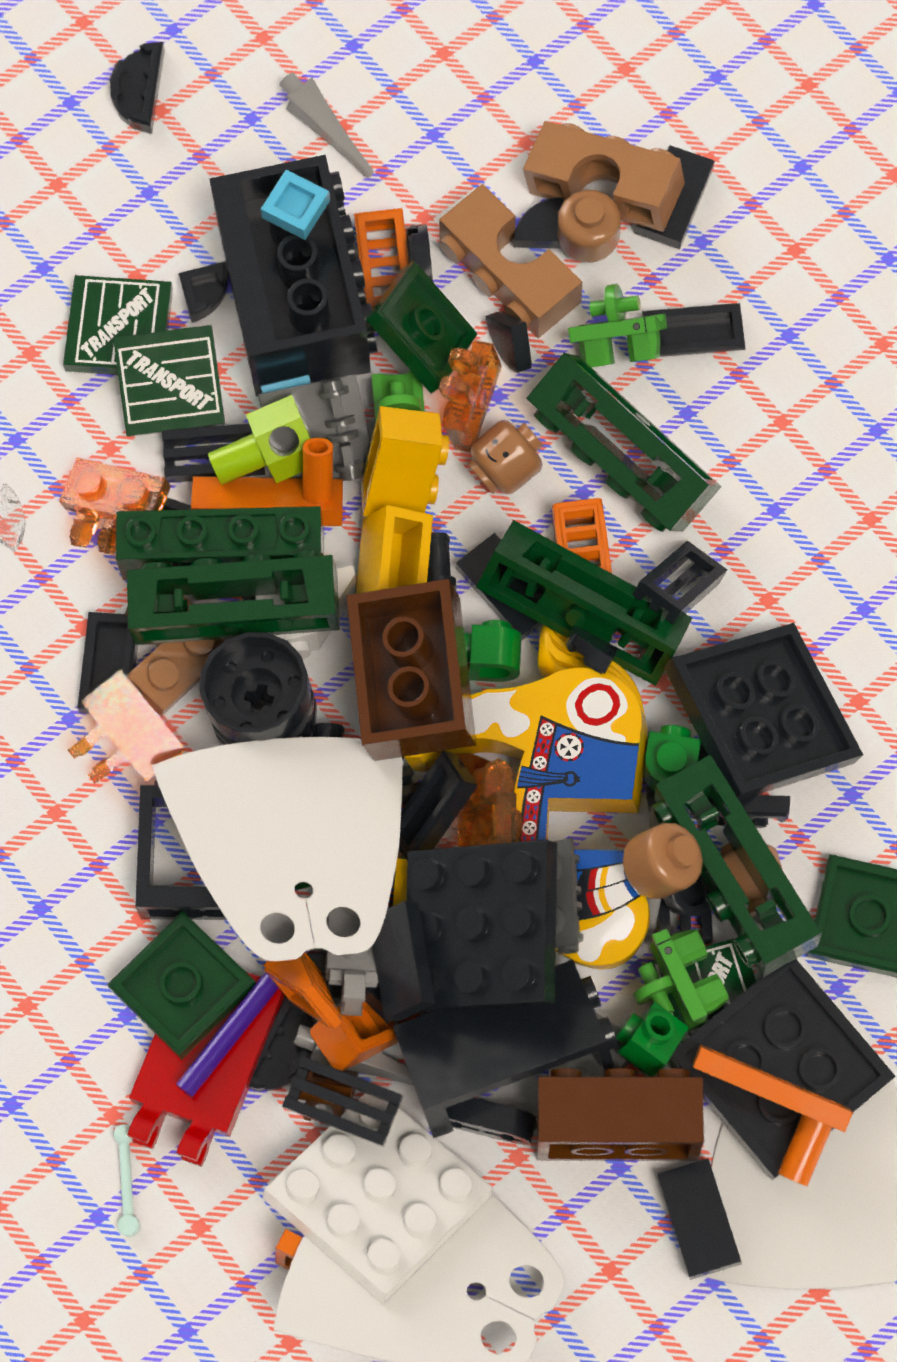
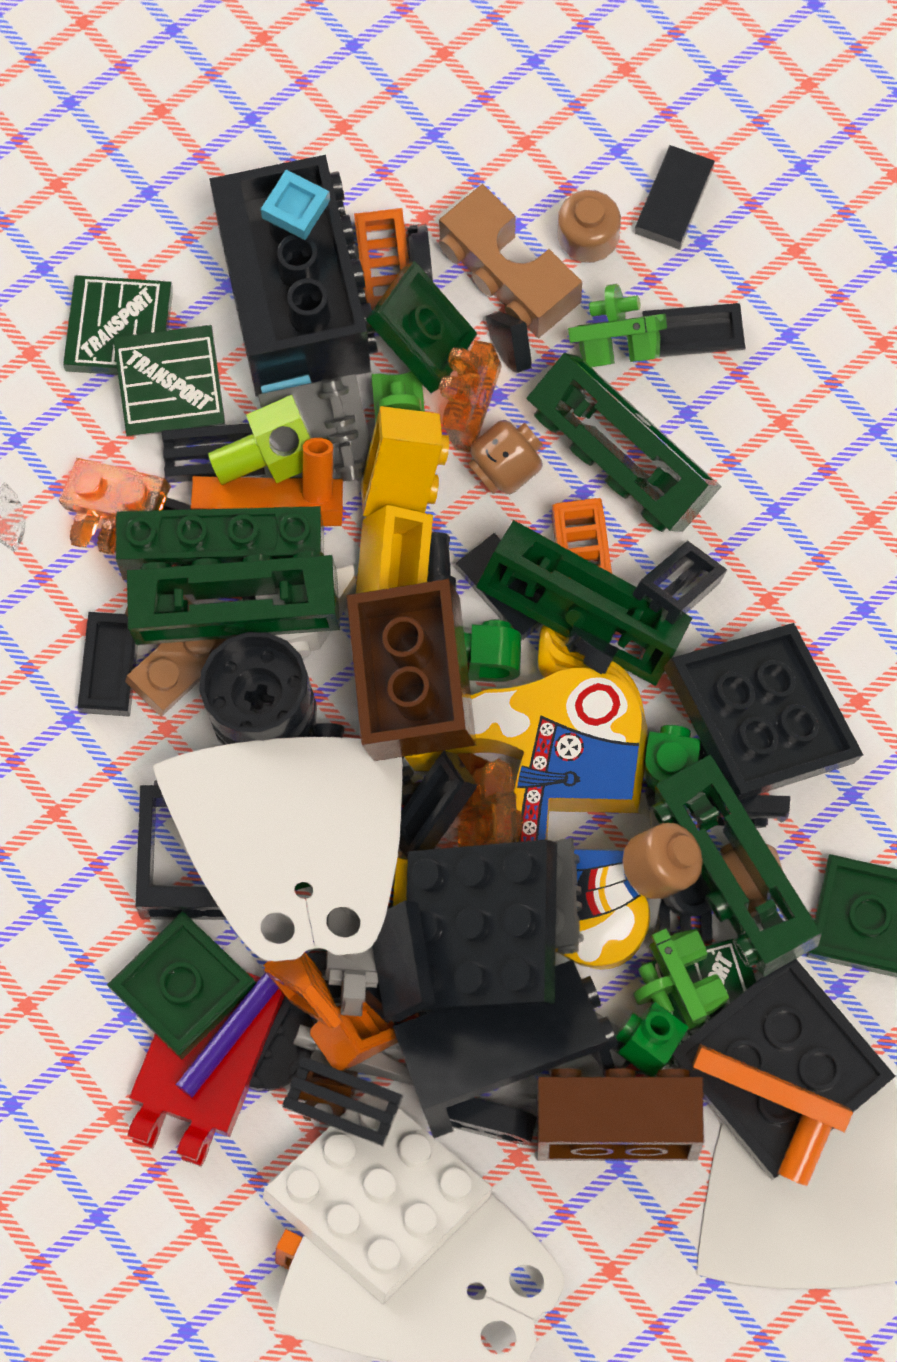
(128, 1224): light aqua hinge -> none
(130, 725): clear orange hinge -> none
(136, 86): black tile -> none
(204, 289): black tile -> none
(312, 109): light grey piece -> none
(539, 226): black tile -> none
(570, 158): medium nougat arch -> none
(699, 1219): black tile -> none

